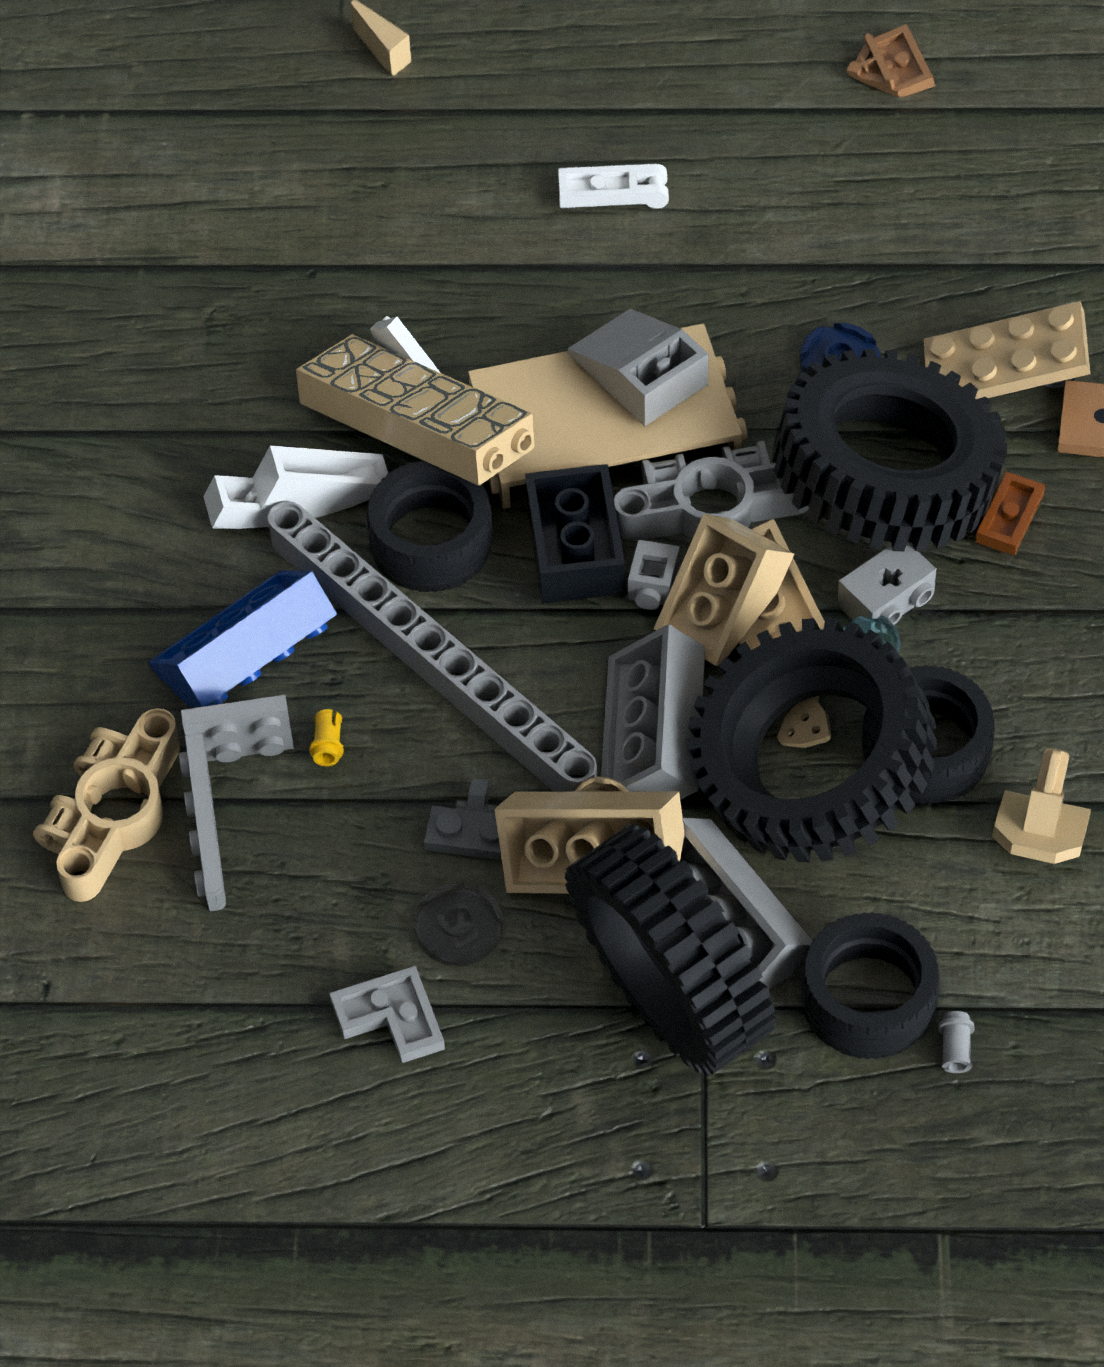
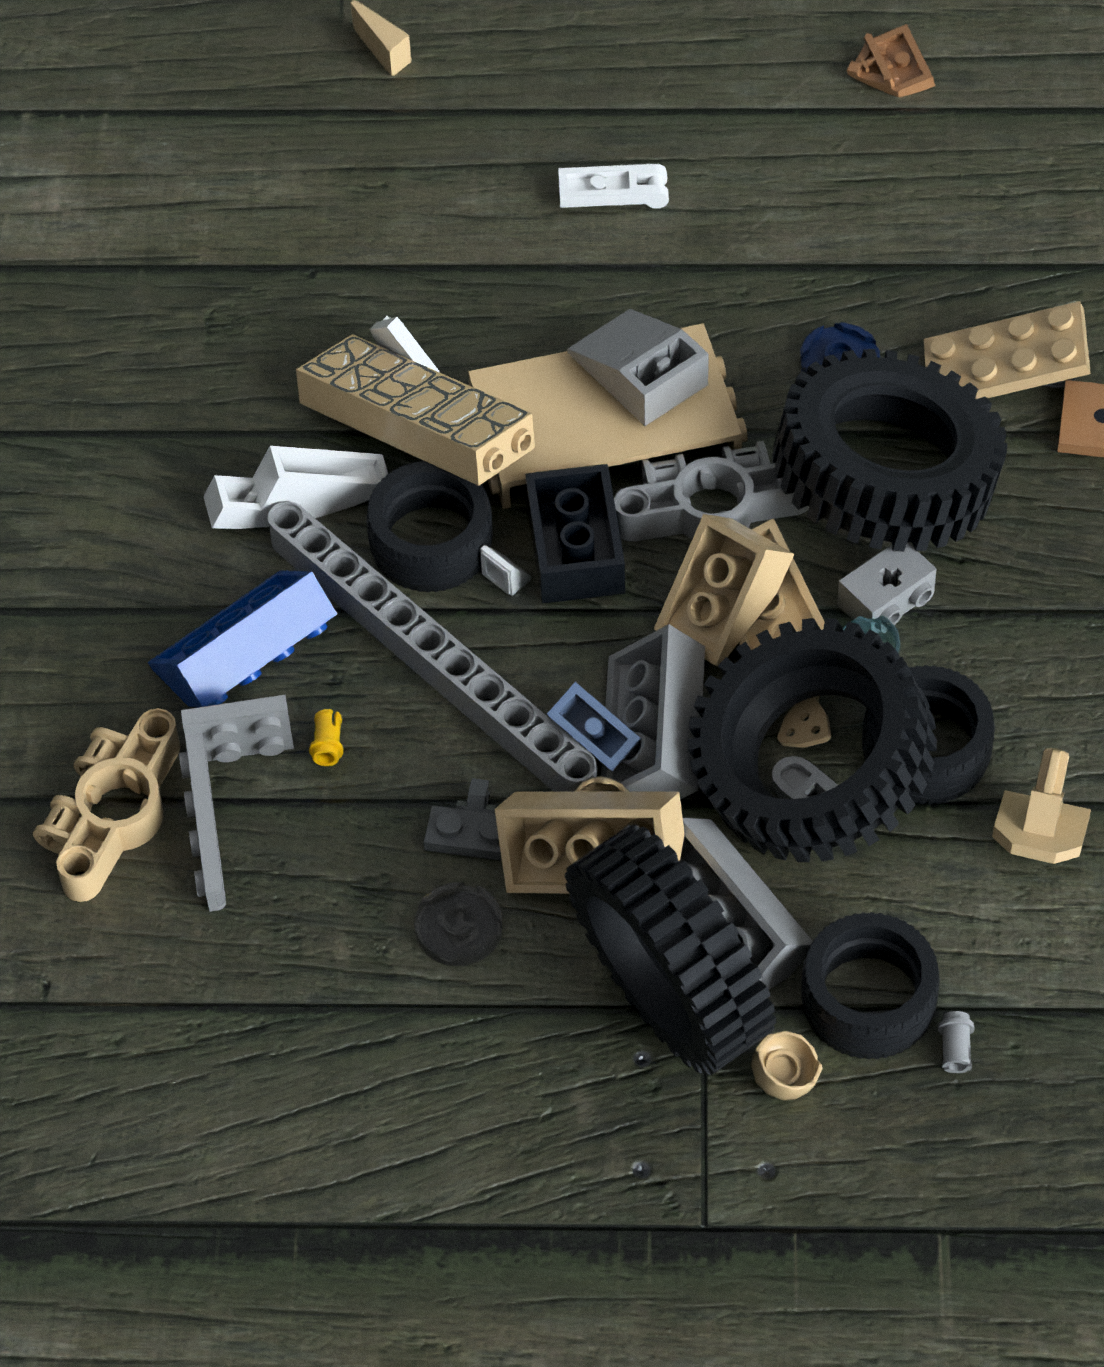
(394, 1002): light grey plate -> none
(503, 571): none -> white slope
(593, 726): none -> sand blue slope
(652, 581): light grey brick -> none
(785, 1065): none -> tan hair
(798, 778): none -> light grey plate
(1010, 513): dark orange plate -> none

